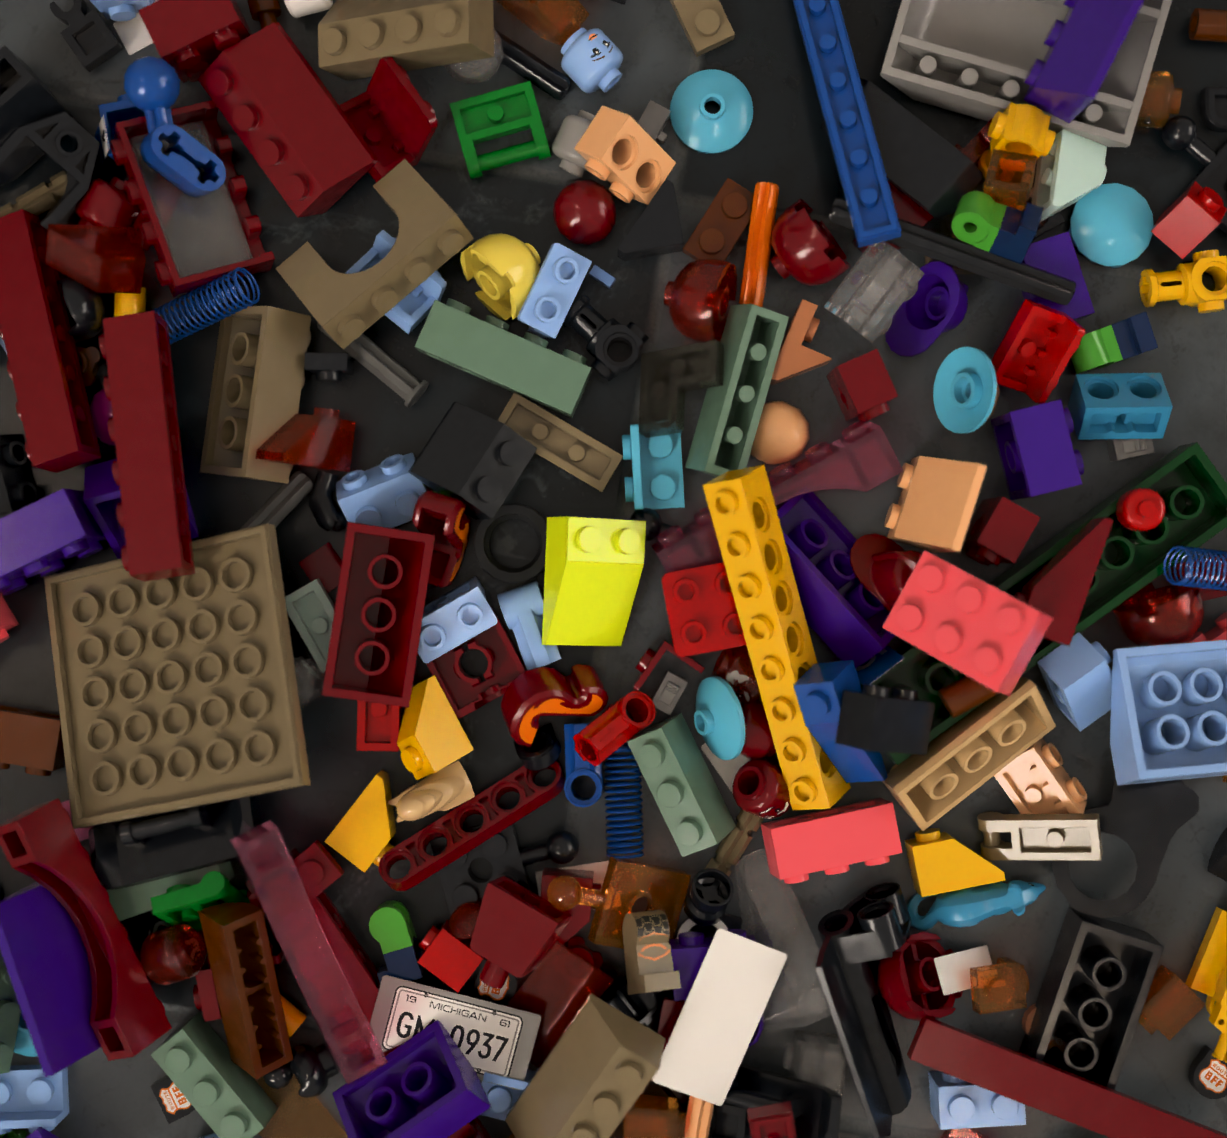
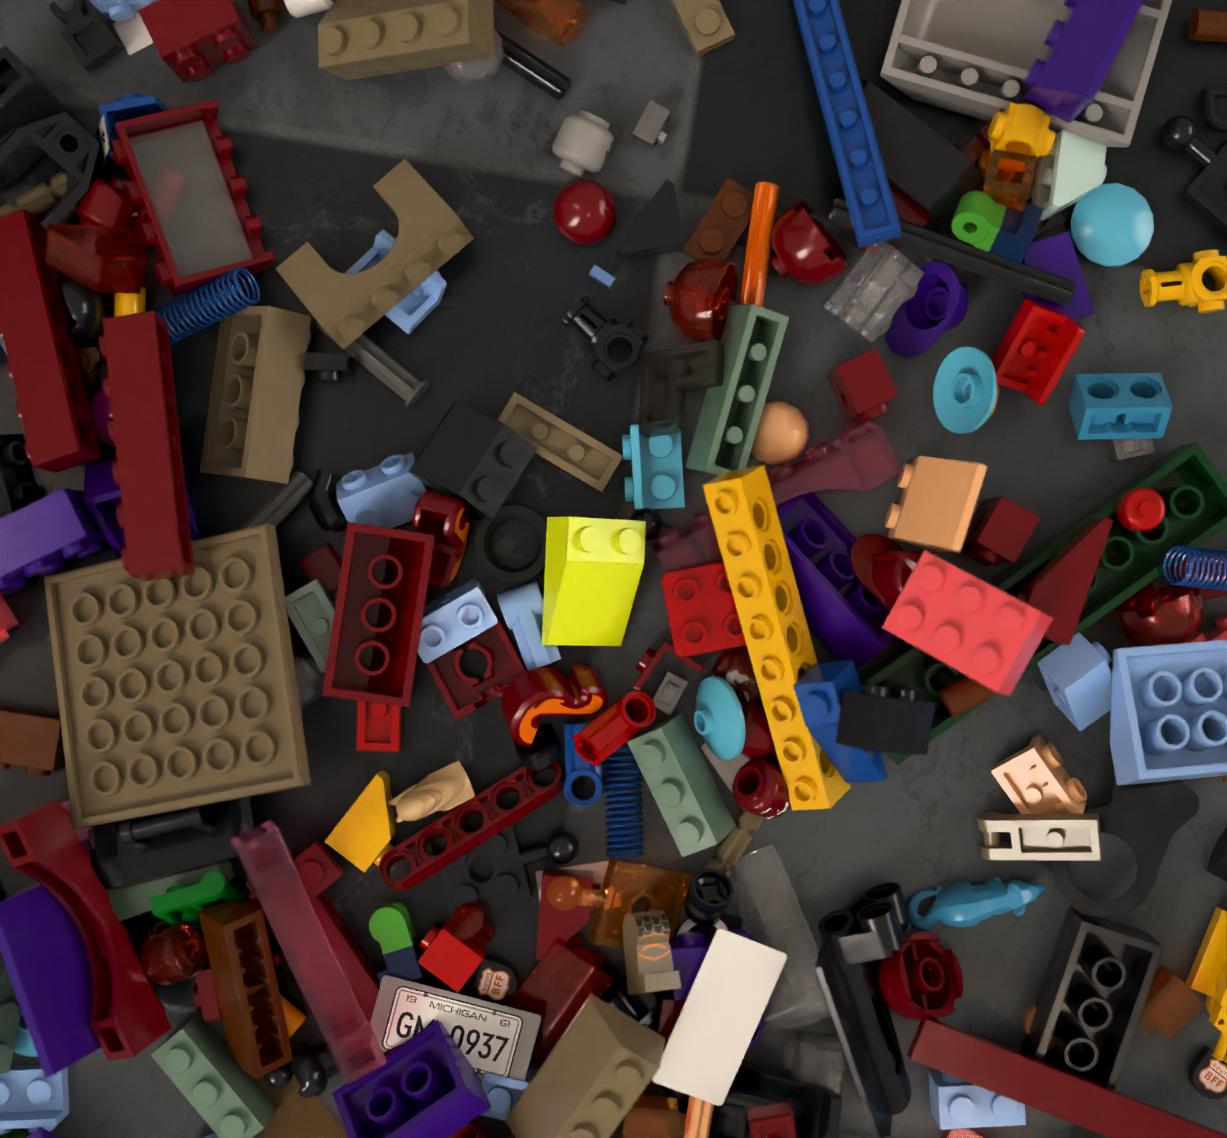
(154, 89): blue beam -> none
(171, 1099): tile -> none
(288, 120): dark red slope -> none
(312, 441): clear red slope -> none
(392, 118): dark red bracket -> none
(430, 731): yellow slope -> none
(496, 116): green plate -> none
(503, 270): light yellow cylinder -> none
(504, 358): sand green brick -> none
(514, 930): dark red torso -> none
(553, 291): light blue bracket -> none
(591, 60): light blue head -> none
(624, 156): light nougat brick -> none
(707, 131): medium azure dish -> none
(793, 356): nougat slope -> none
(831, 840): coral brick -> none
(878, 665): blue sticker -> none
(946, 865): yellow slope -> none
(955, 968): white sticker -> none
(969, 753): tan slope -> none
(999, 986): clear orange bracket -> none
(1037, 450): dark purple brick -> none
(1114, 343): leg -> none
(1159, 101): clear orange head -> none
(1190, 219): brick -> none

